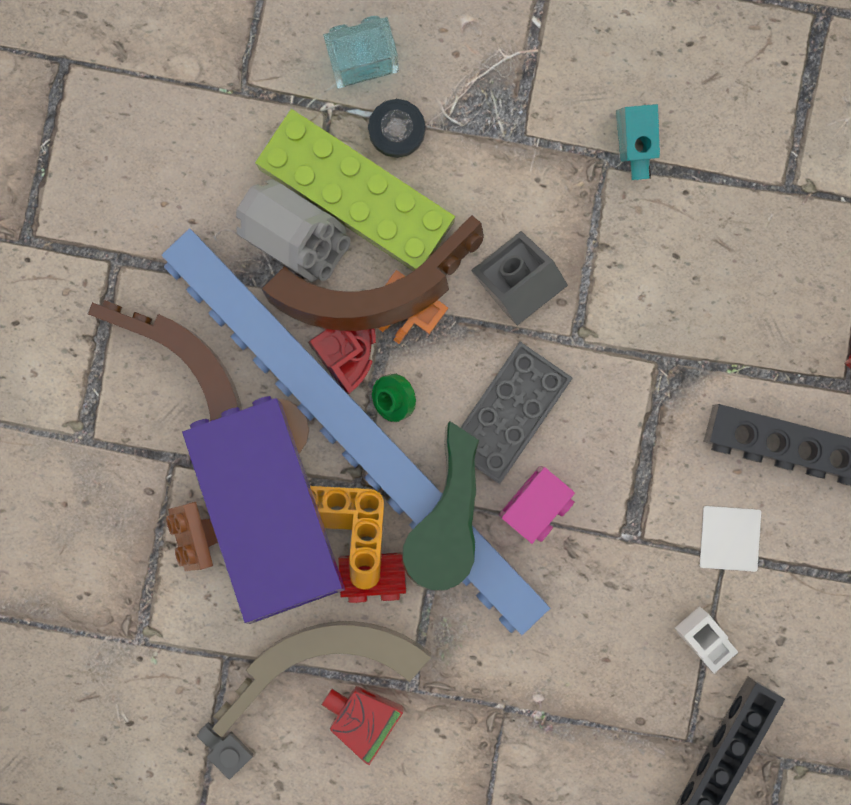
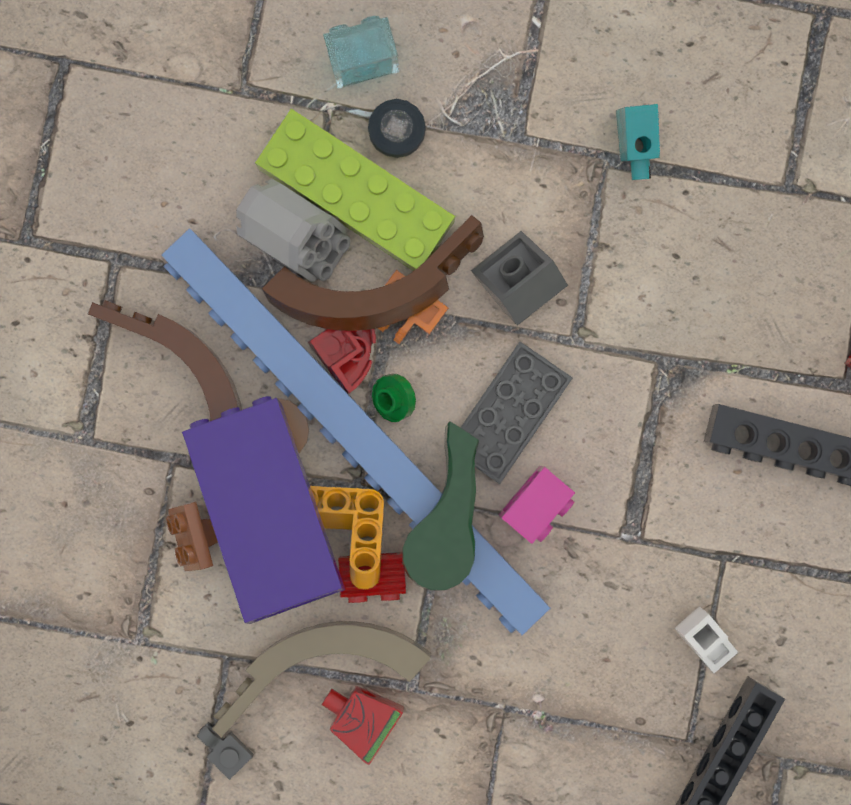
(730, 538): white sticker -> none

